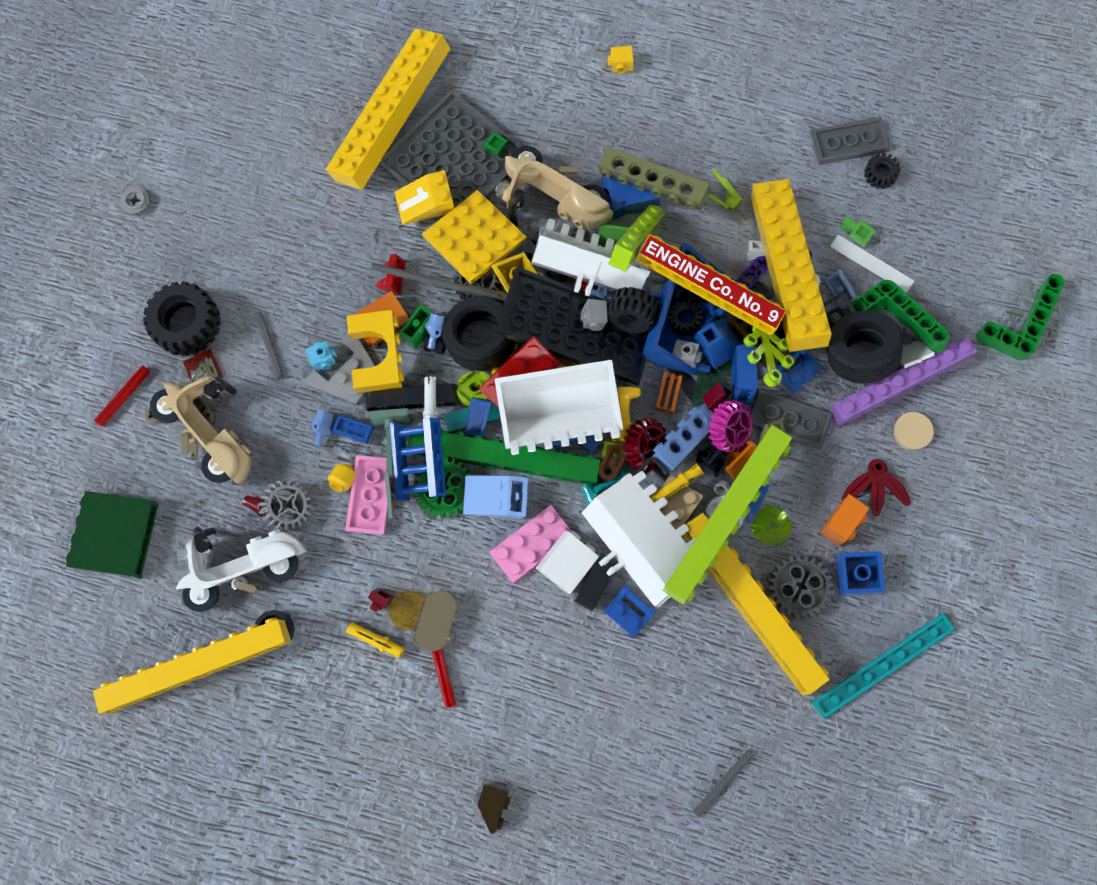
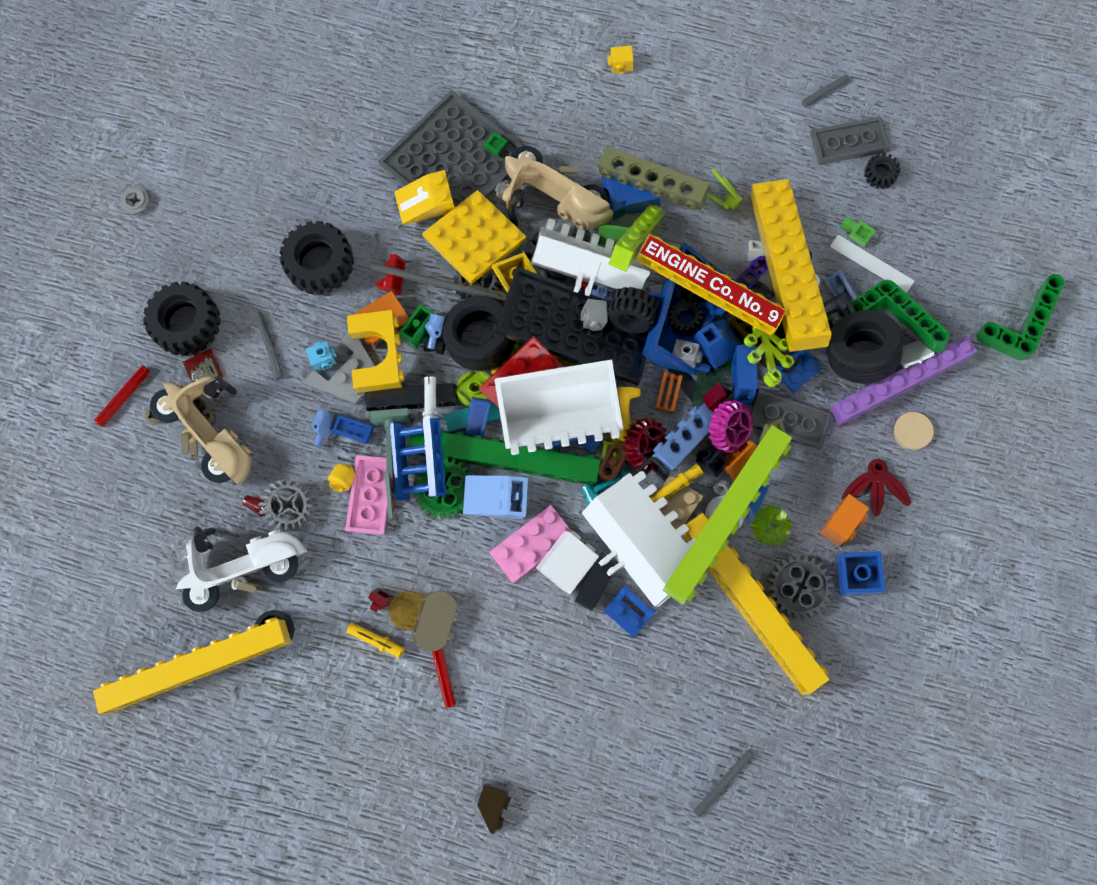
(112, 534): dark green brick -> none
(304, 240): none -> black tyre
(388, 108): yellow brick -> none
(825, 90): none -> dark grey bar
(883, 666): teal tile -> none

